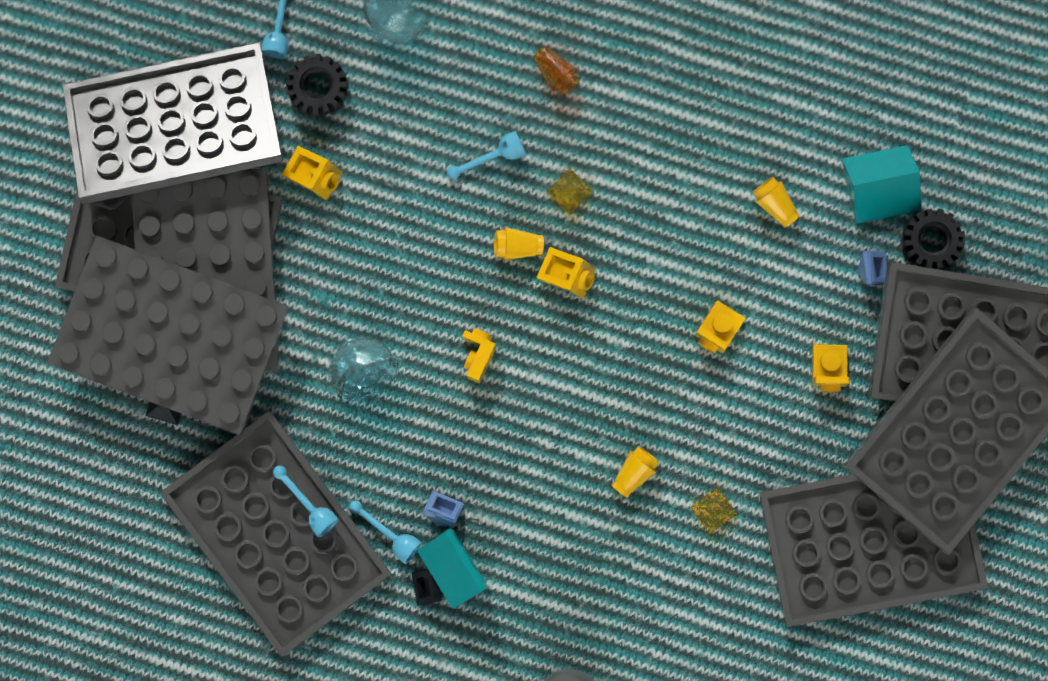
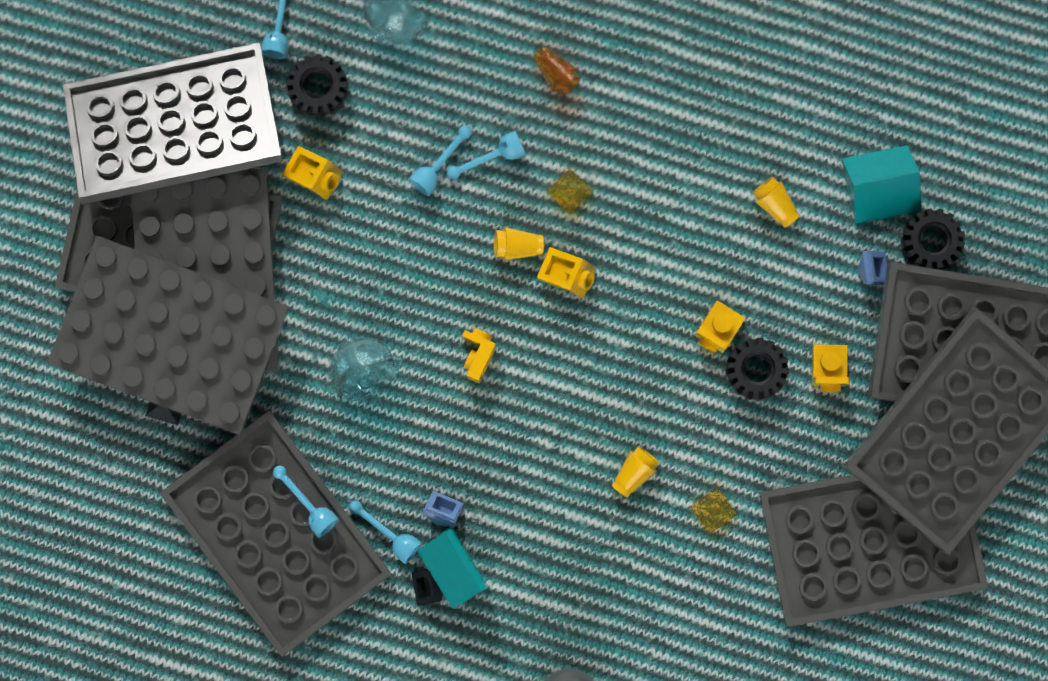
(425, 178): none -> medium azure hinge
(771, 354): none -> black tyre

